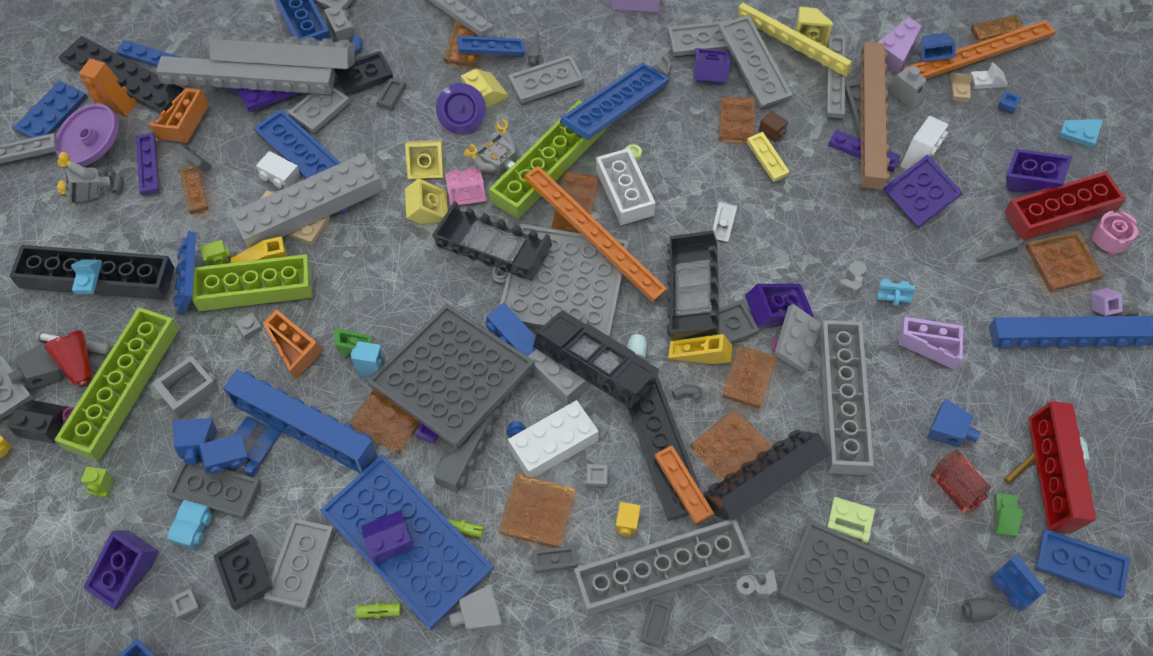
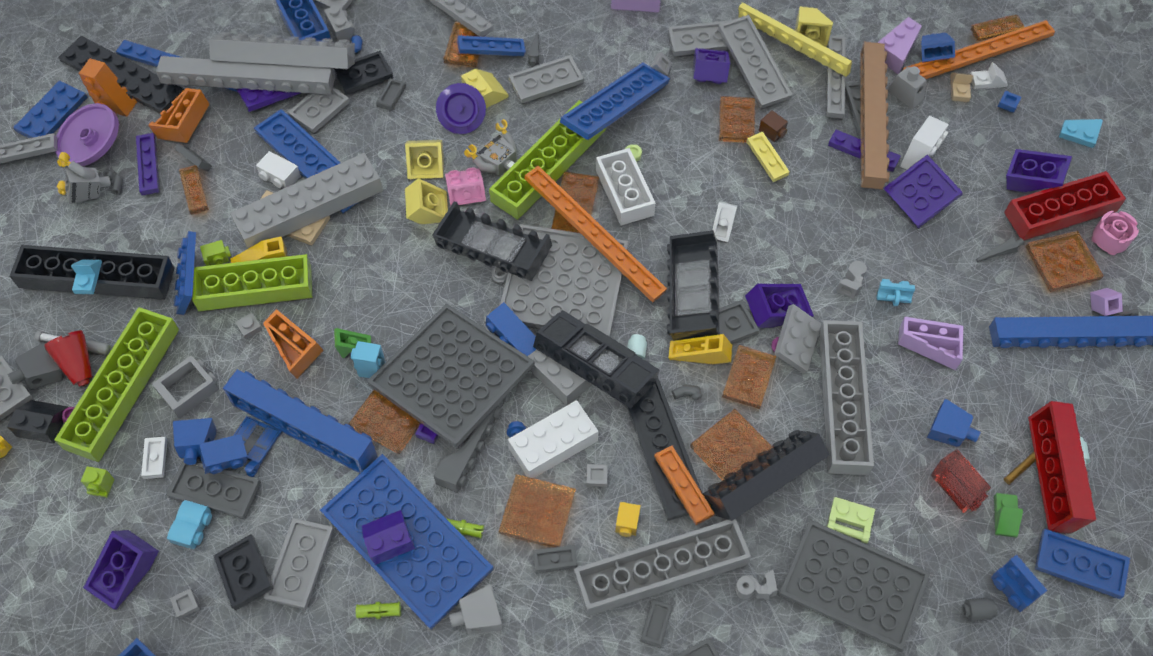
(154, 457): none -> white plate

